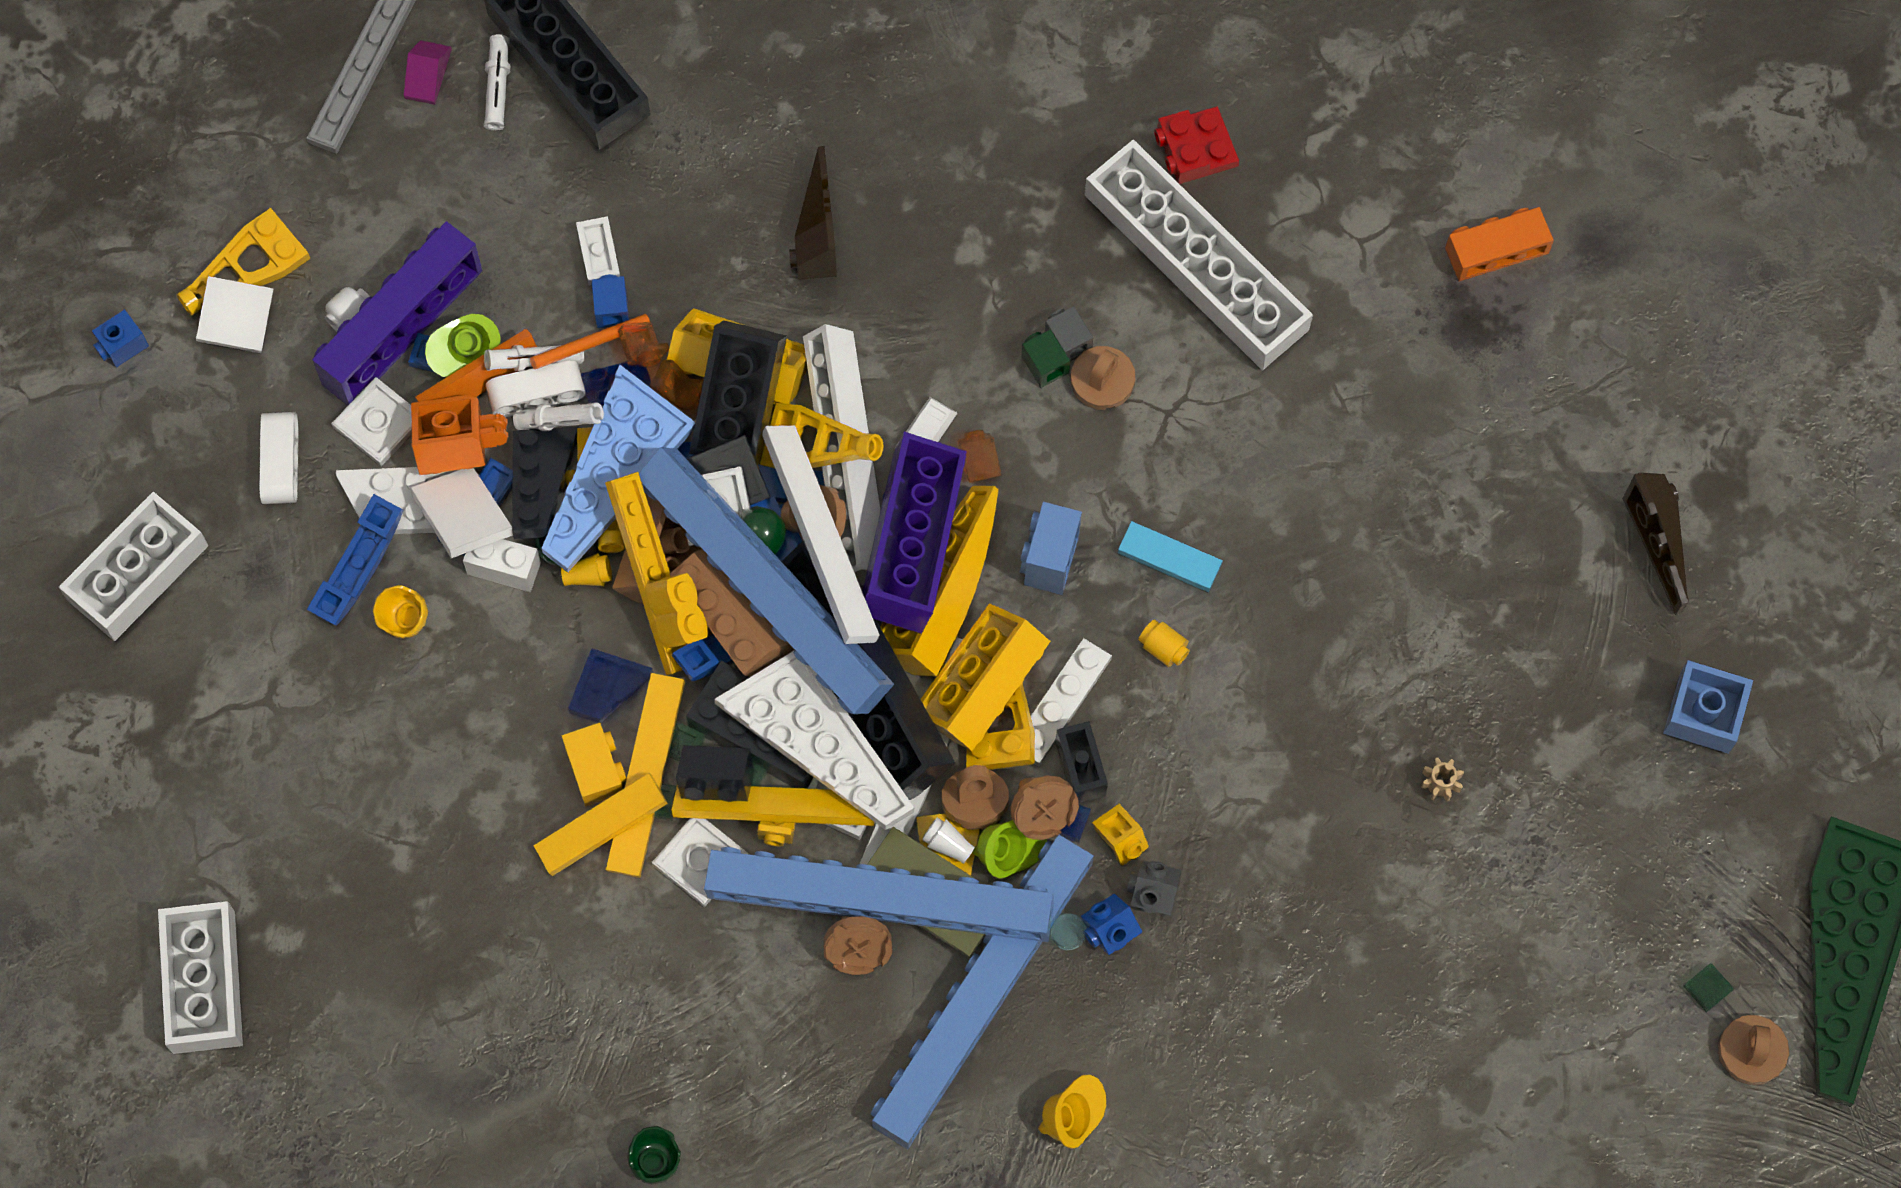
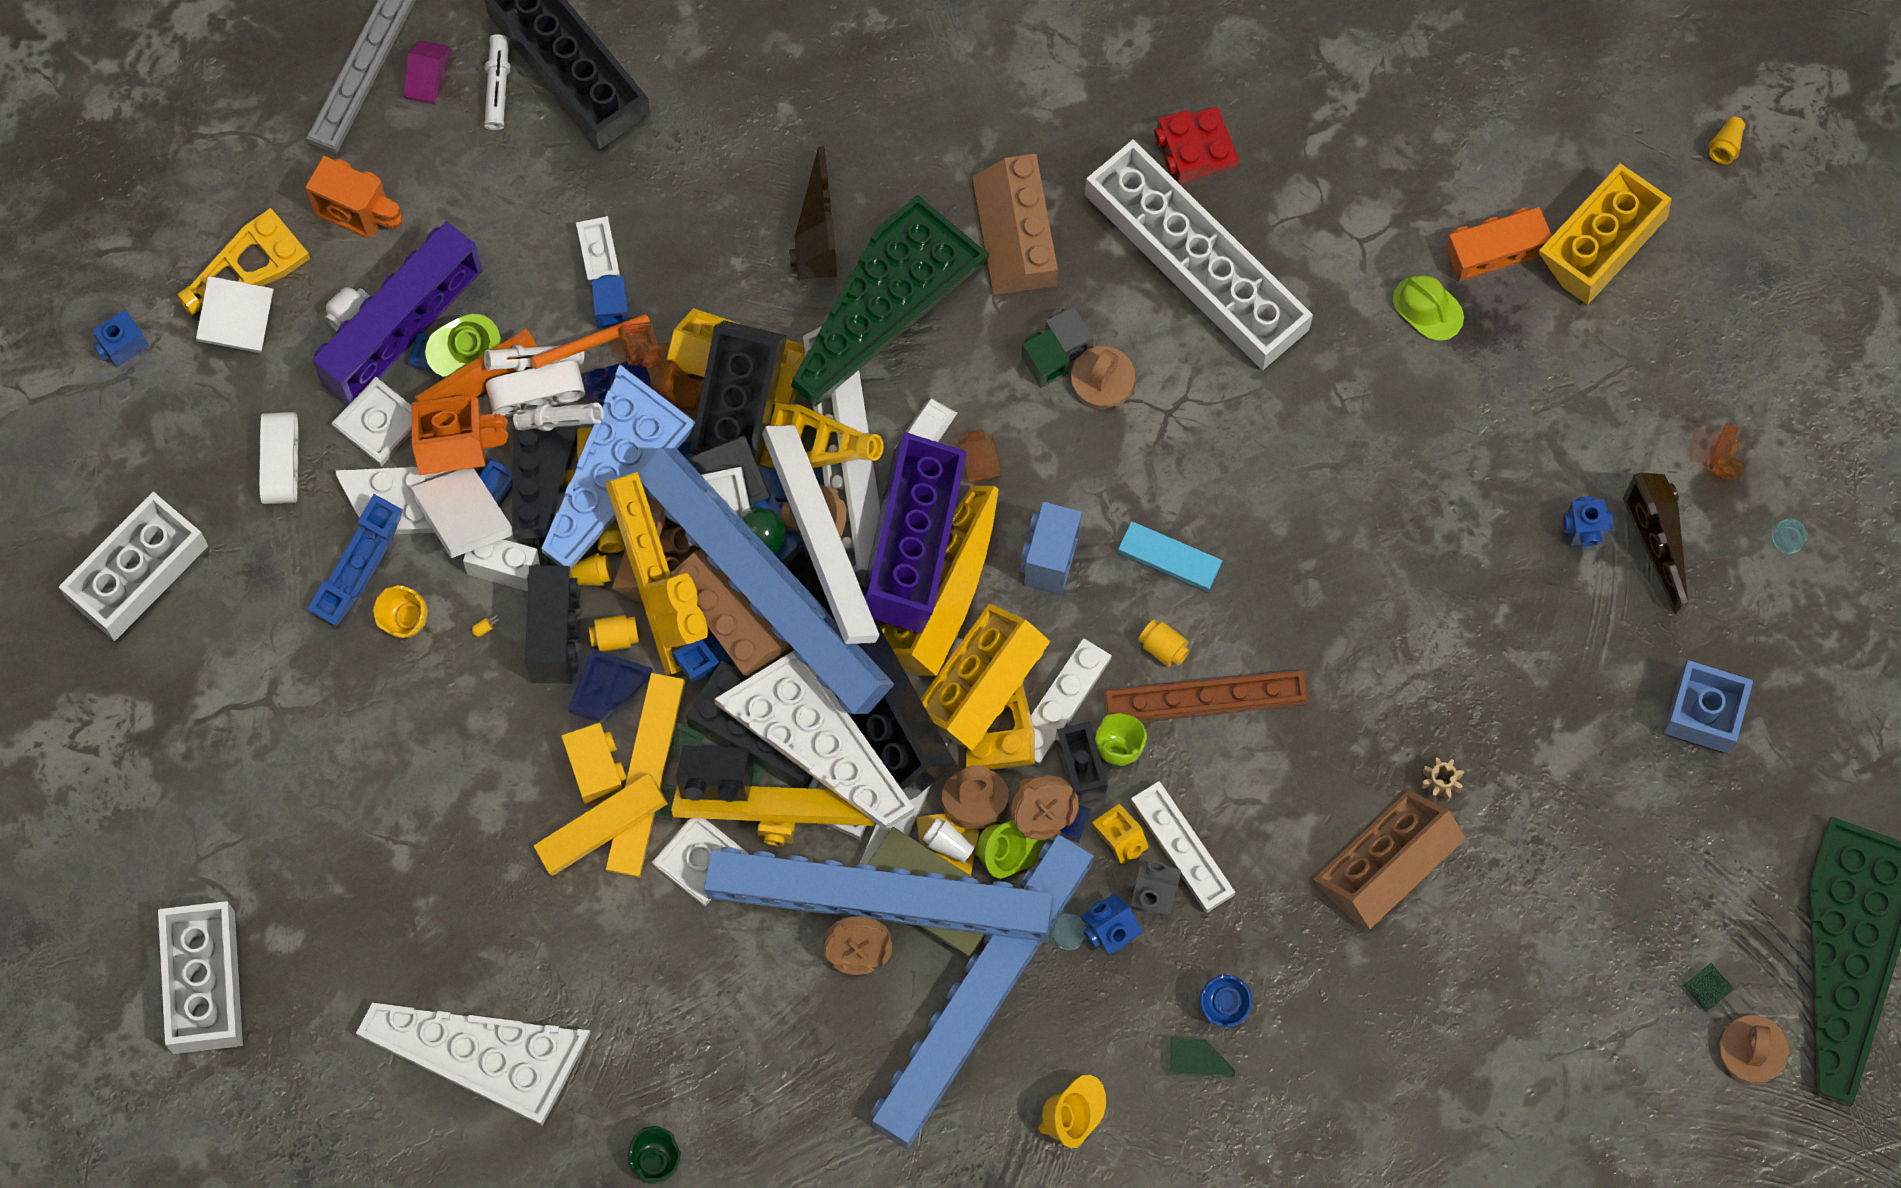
(351, 198): none -> orange hinge
(483, 626): none -> yellow piece
(492, 1057): none -> white wing
(552, 624): none -> black brick
(614, 633): none -> yellow brick
(898, 279): none -> dark green wing
(1015, 225): none -> medium nougat slope
(1120, 739): none -> lime hair
(1182, 847): none -> white plate
(1197, 1058): none -> clear green tile
(1209, 696): none -> dark orange tile
(1226, 1000): none -> blue hair
(1390, 858): none -> medium nougat slope
(1428, 307): none -> lime piece
(1587, 522): none -> blue brick
(1605, 233): none -> yellow slope
(1723, 459): none -> clear orange bracket
(1727, 142): none -> yellow cone
(1790, 536): none -> clear light blue tile

